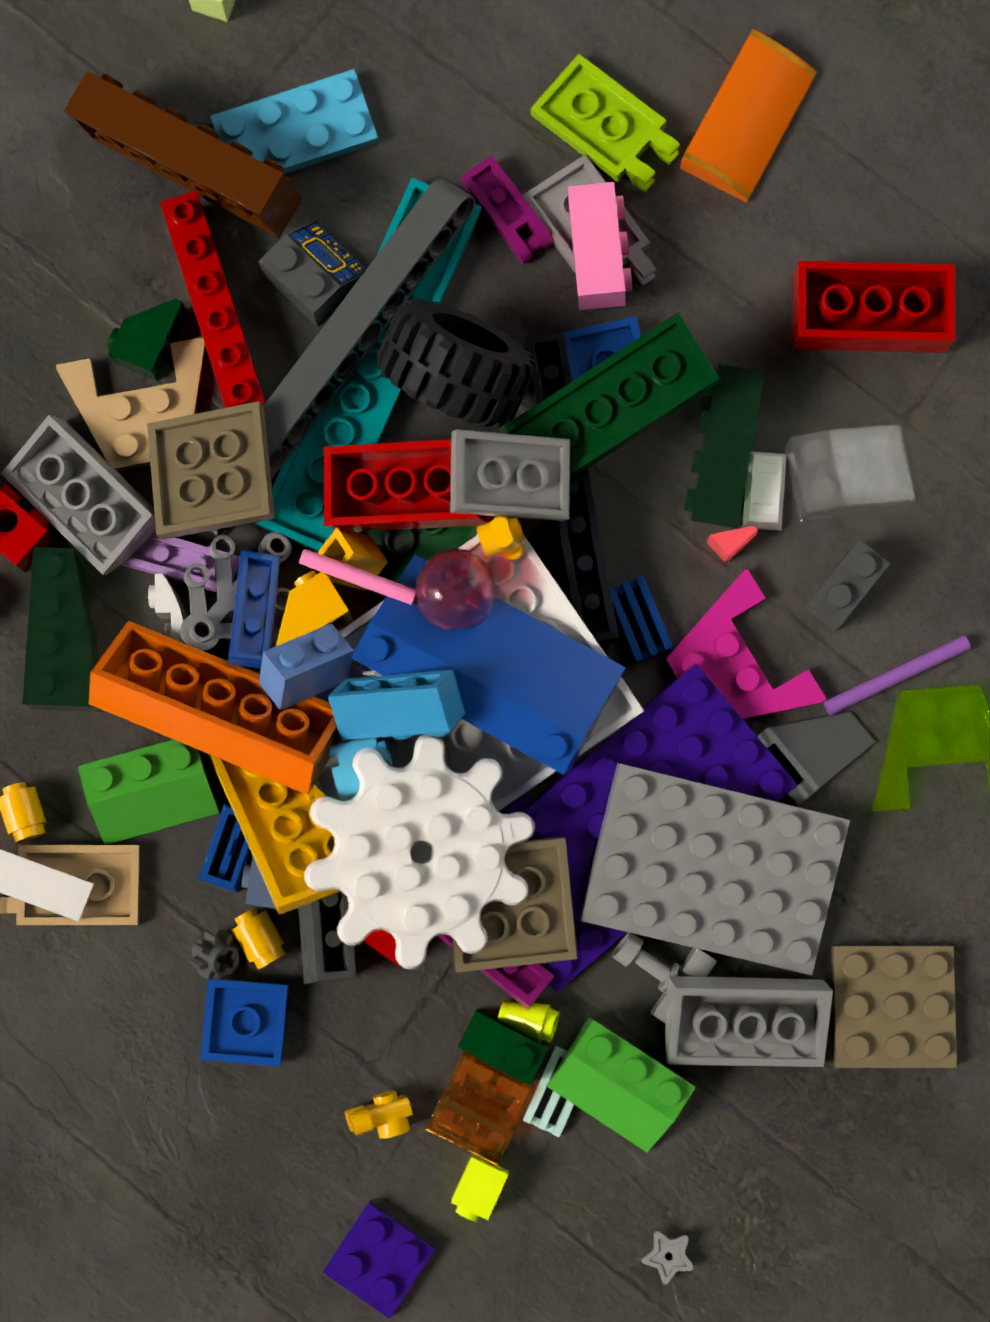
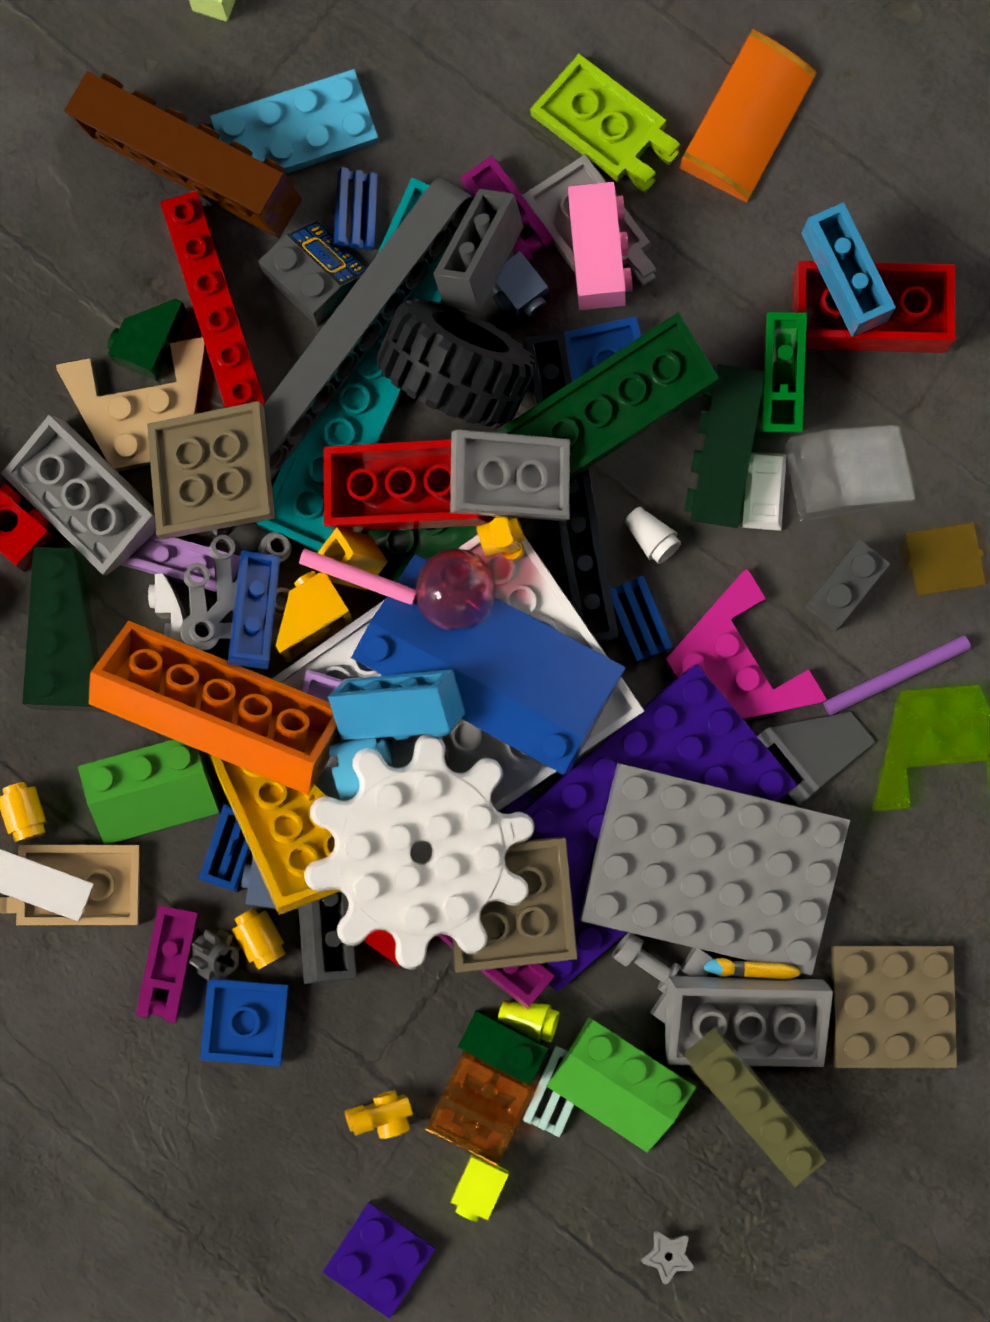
(167, 963): none -> magenta plate
(305, 666): medium blue brick -> none
(369, 213): none -> blue tile
(478, 250): none -> dark grey brick
(519, 288): none -> sand blue brick
(652, 535): none -> white cone
(725, 968): none -> yellow piece
(731, 542): coral slope -> none
(754, 1107): none -> olive brick
(784, 372): none -> green slope
(848, 269): none -> dark azure brick
(945, 559): none -> clear yellow piece

